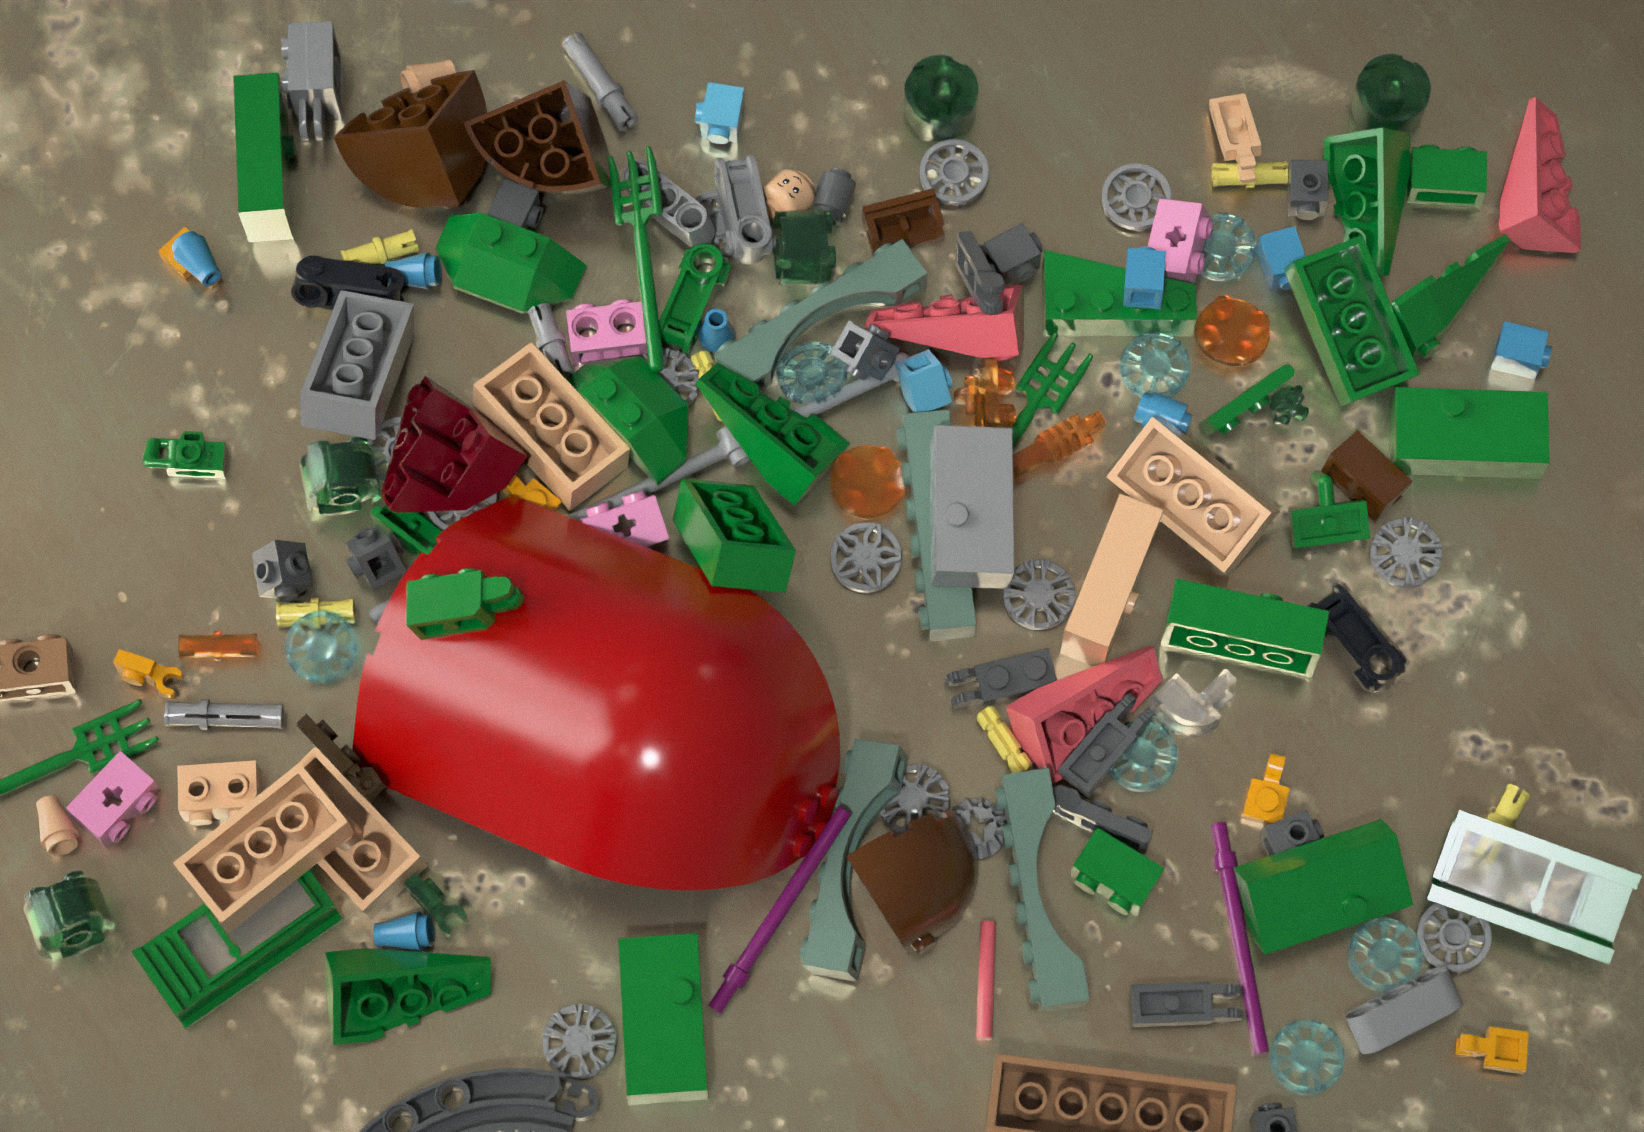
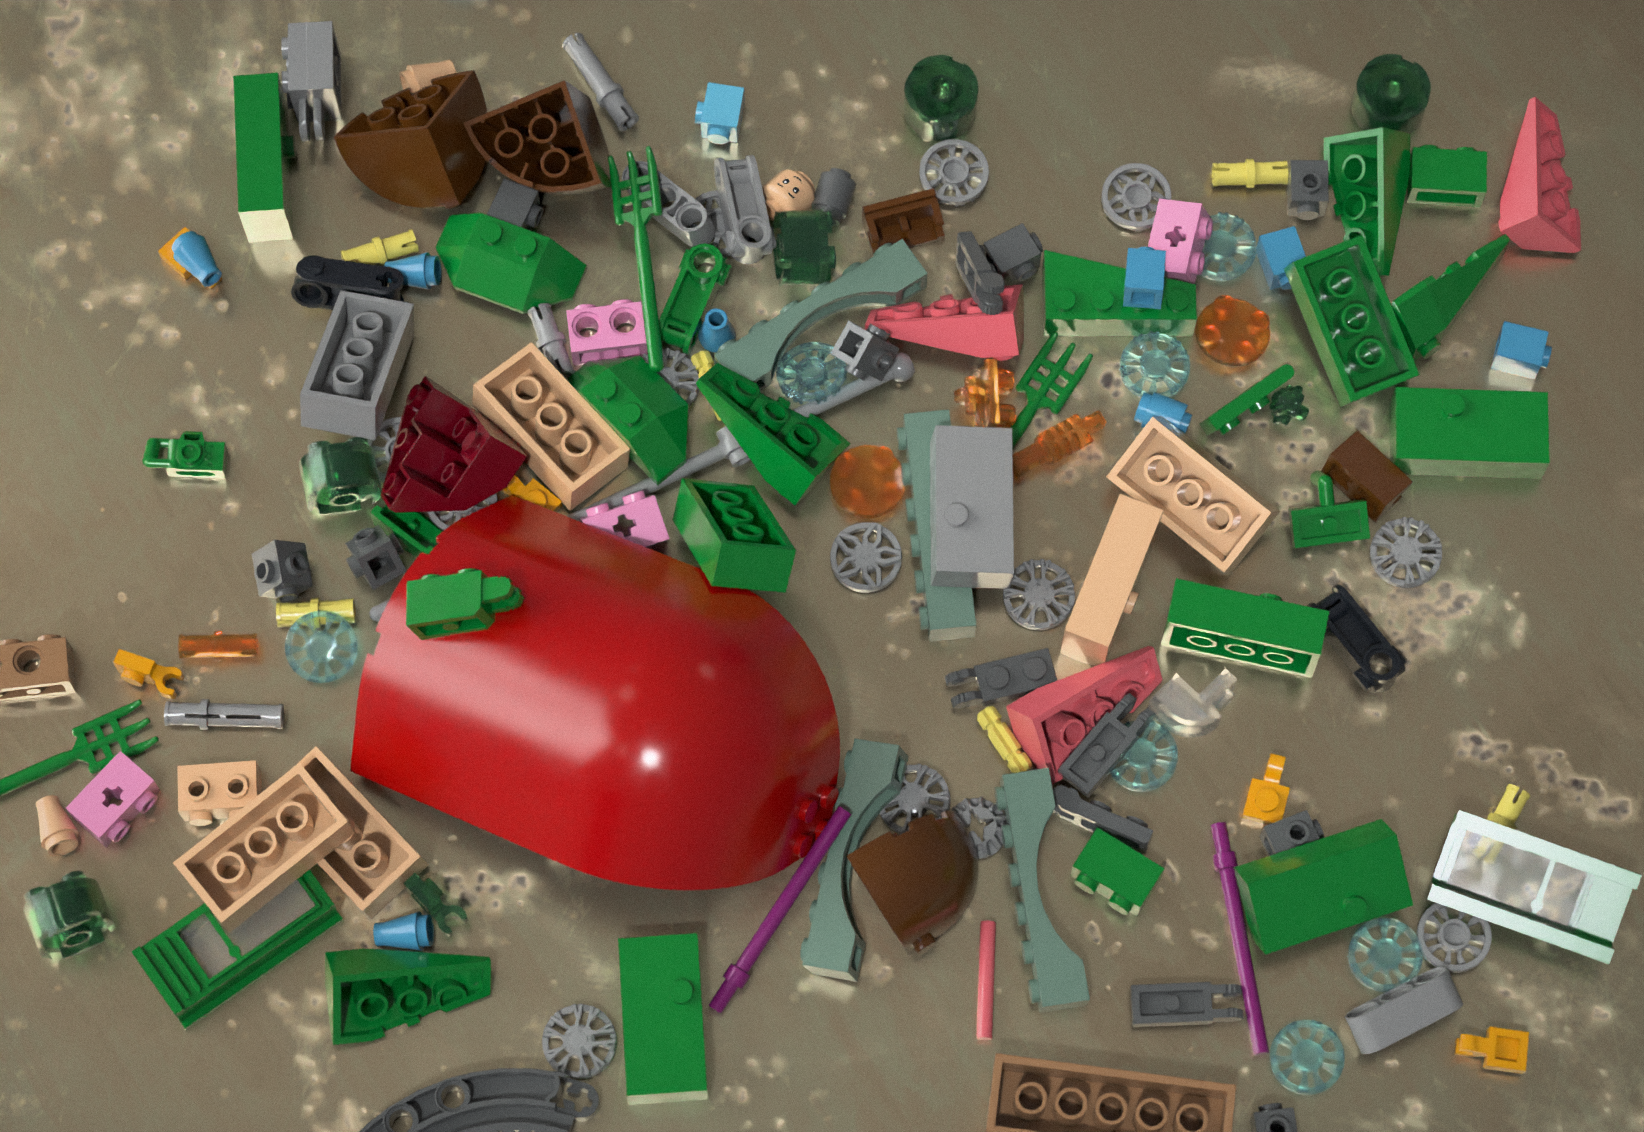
(364, 779): dark brown hinge -> none
(924, 382): medium azure brick -> none
(1236, 133): light nougat plate -> none

